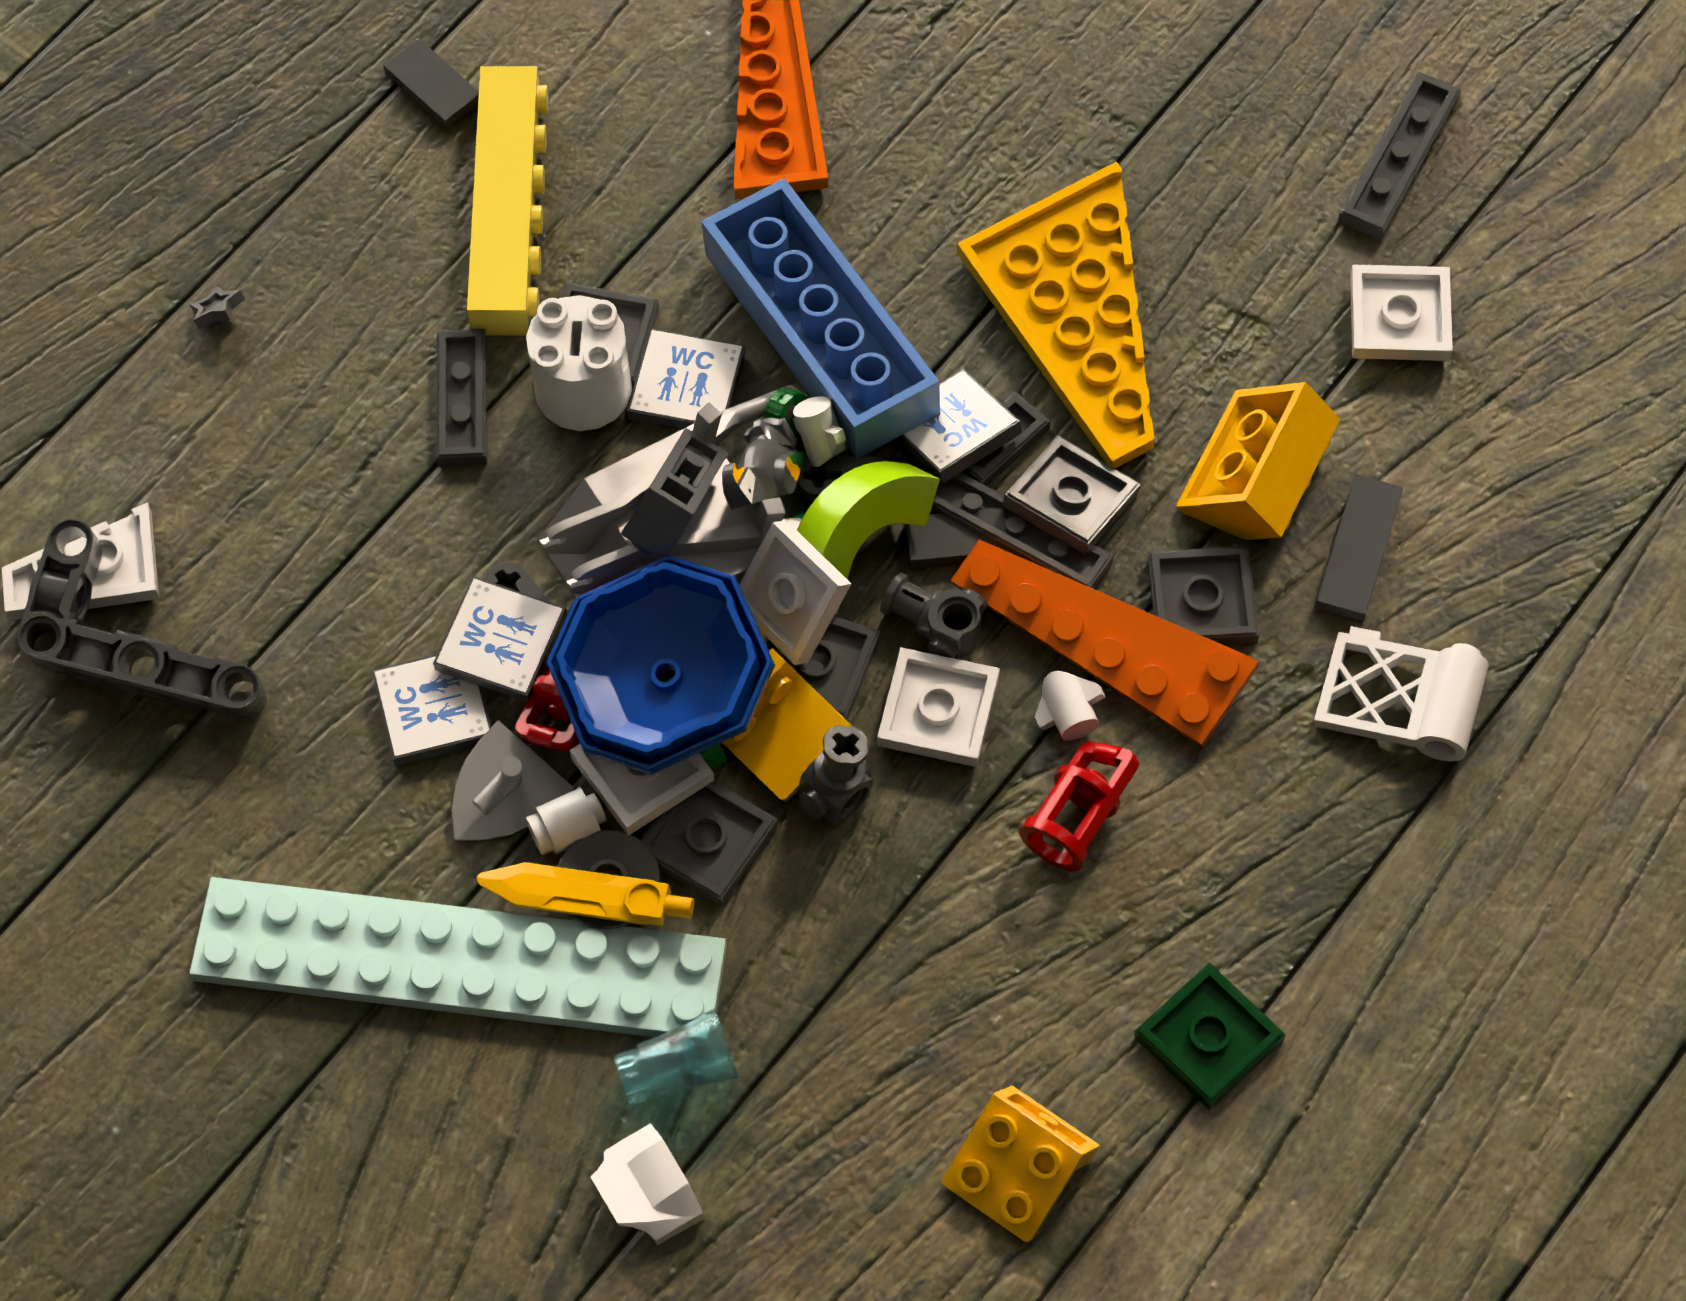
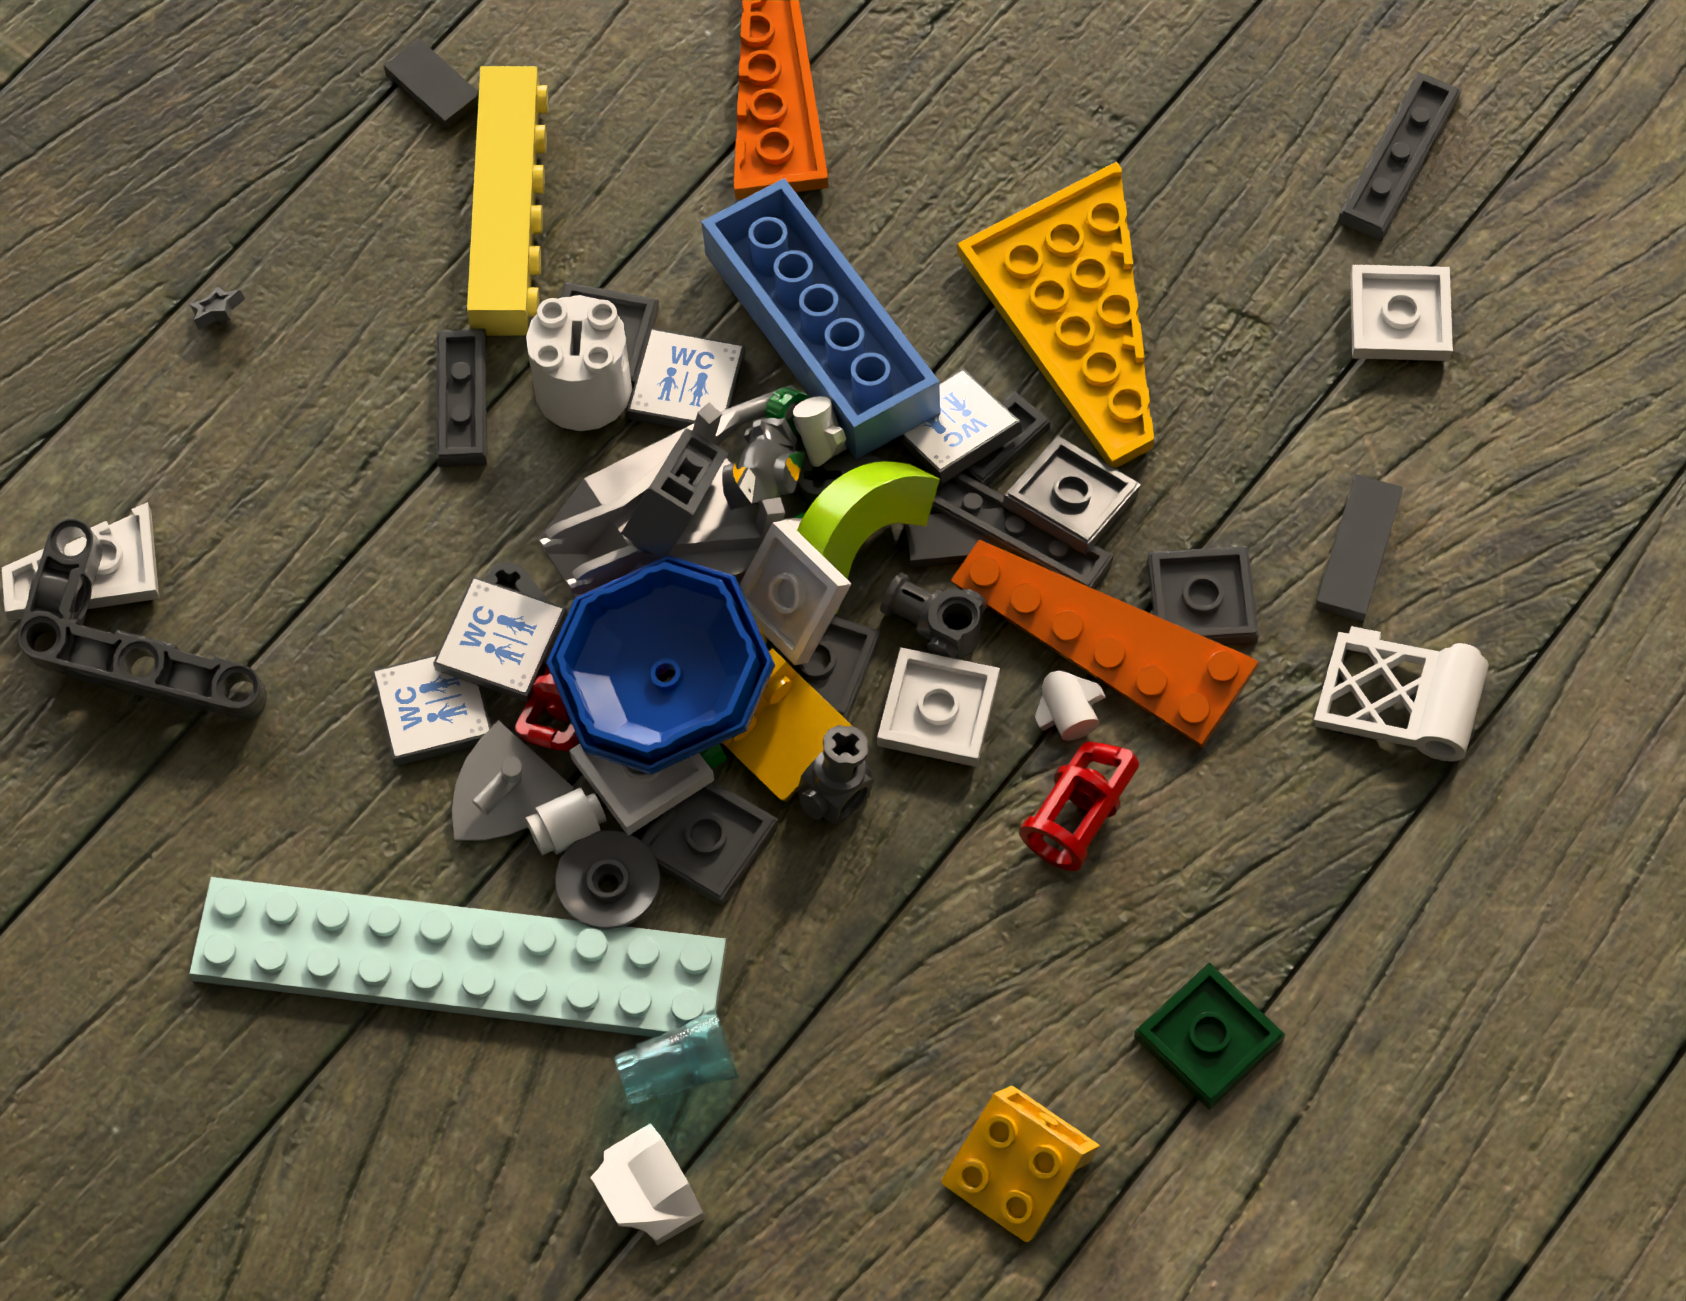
(586, 893): yellow piece -> none
(1260, 460): yellow slope -> none

